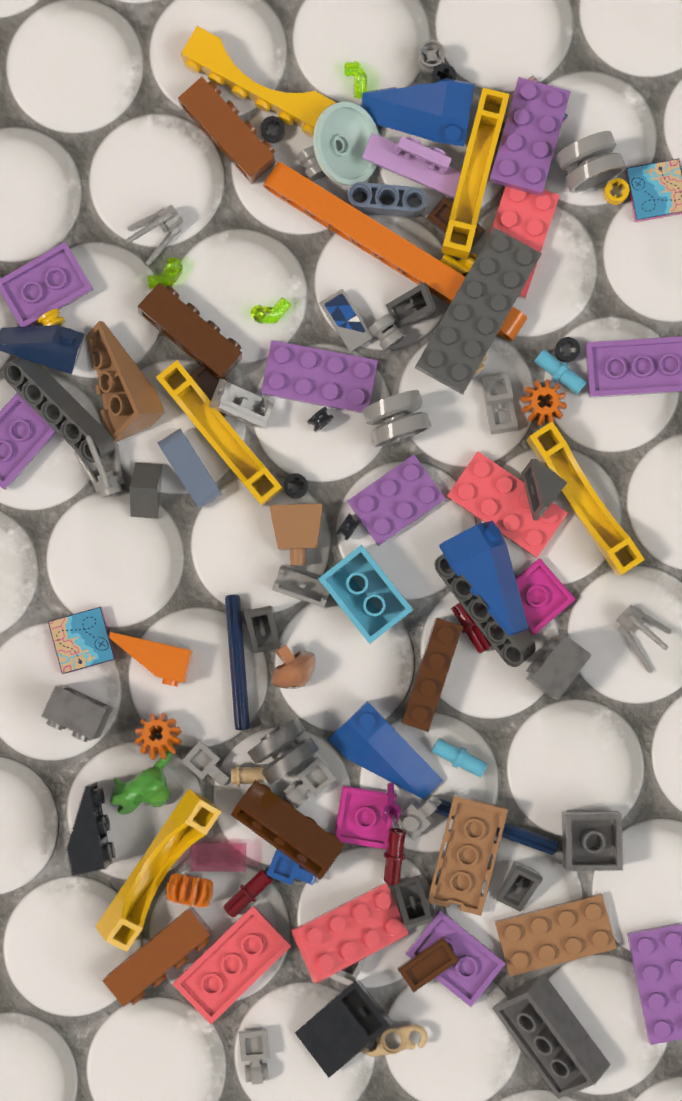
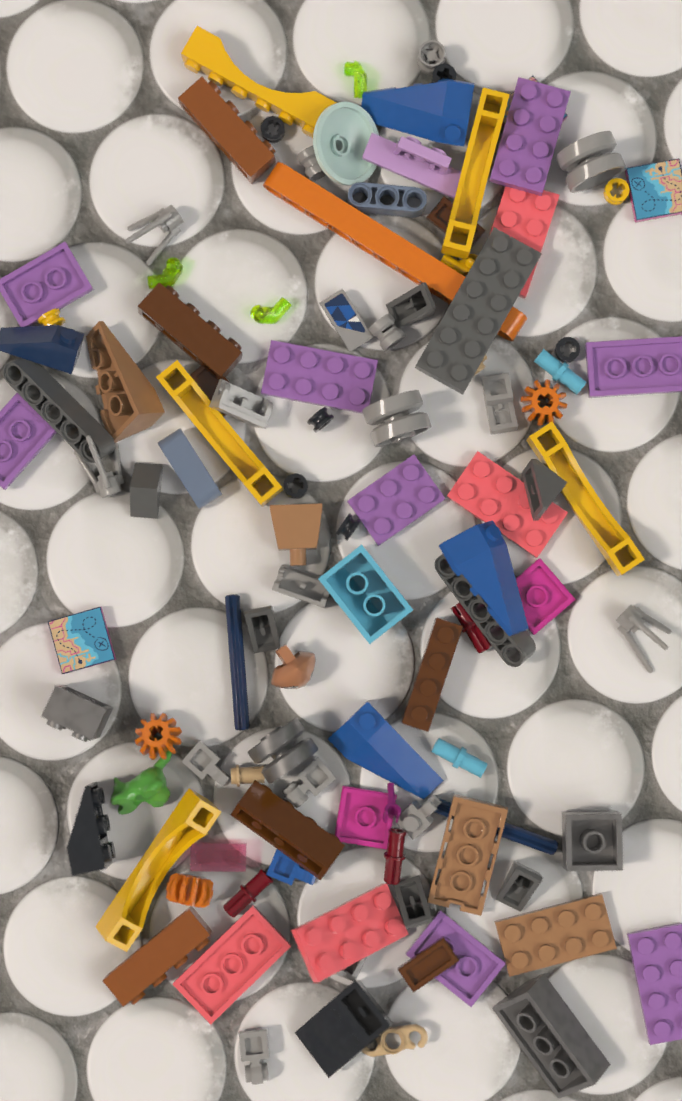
(160, 659): orange slope -> none
(557, 666): flat silver brick -> none

